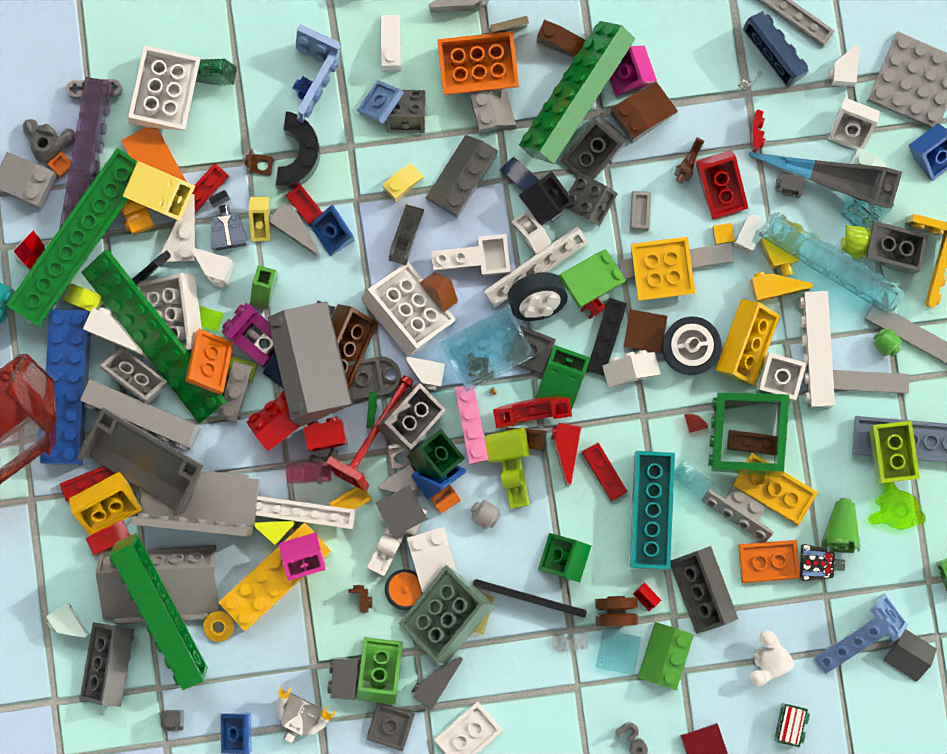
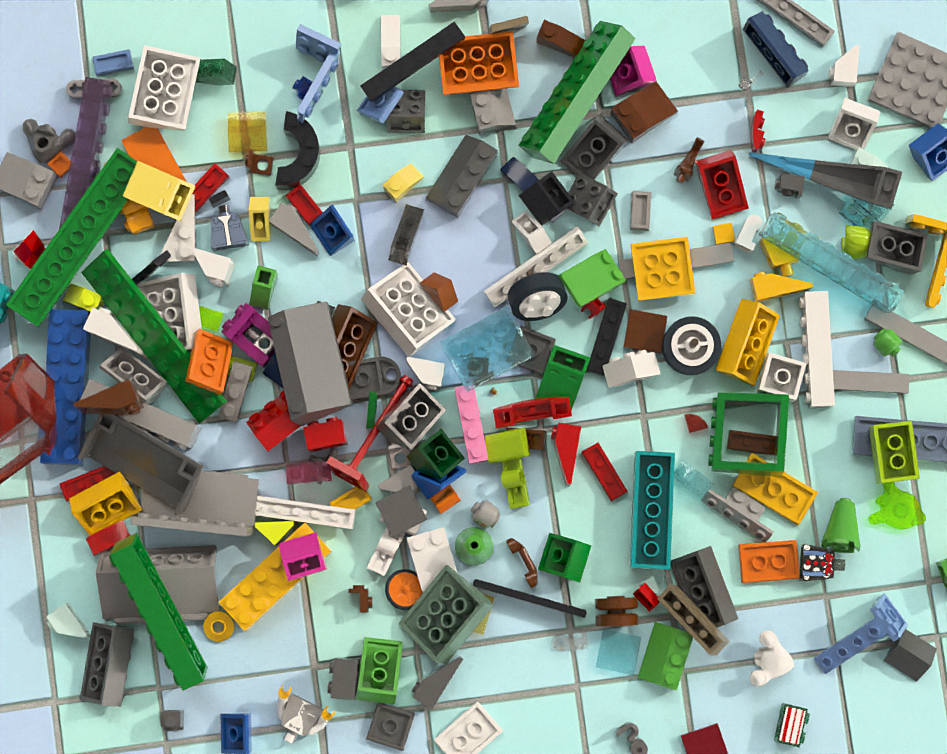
(113, 62): none -> medium blue tile
(115, 400): none -> reddish brown slope
(247, 131): none -> clear yellow slope
(412, 61): none -> black tile
(474, 556): none -> bright green cone
(489, 254): white plate -> none
(531, 576): none -> reddish brown bar
(693, 619): none -> dark tan brick

